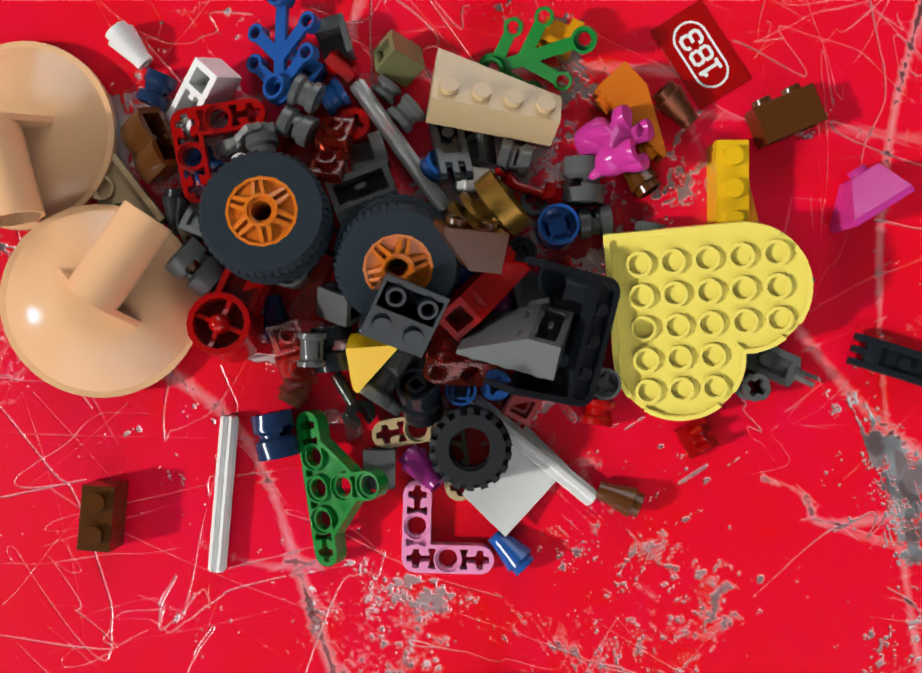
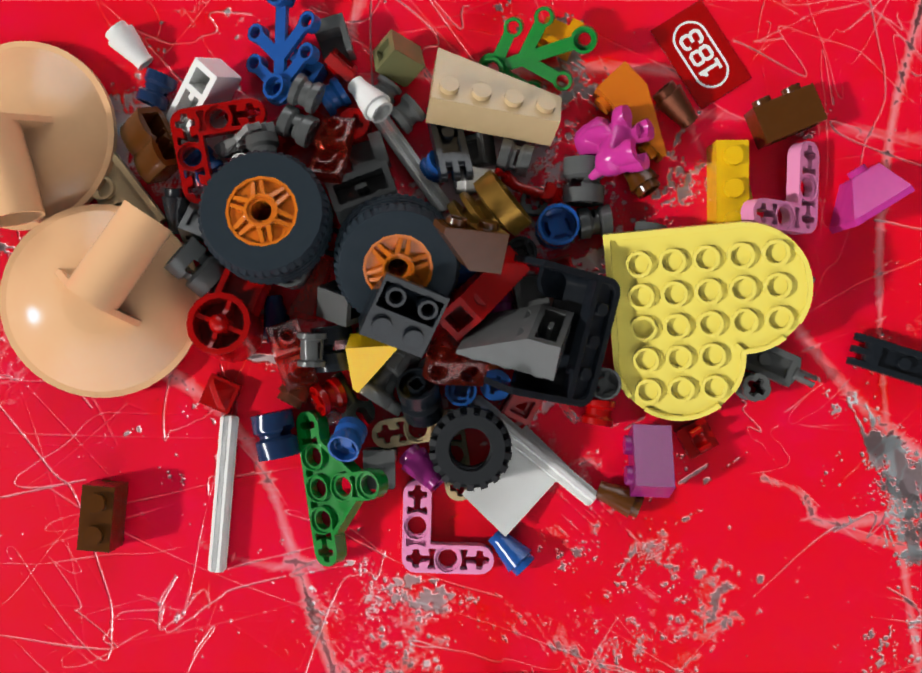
(220, 393): none -> red tile
(328, 396): none -> red wheel
(347, 439): none -> blue wheel
(372, 102): none -> white cone
(649, 461): none -> magenta brick
(799, 210): none -> bright pink beam

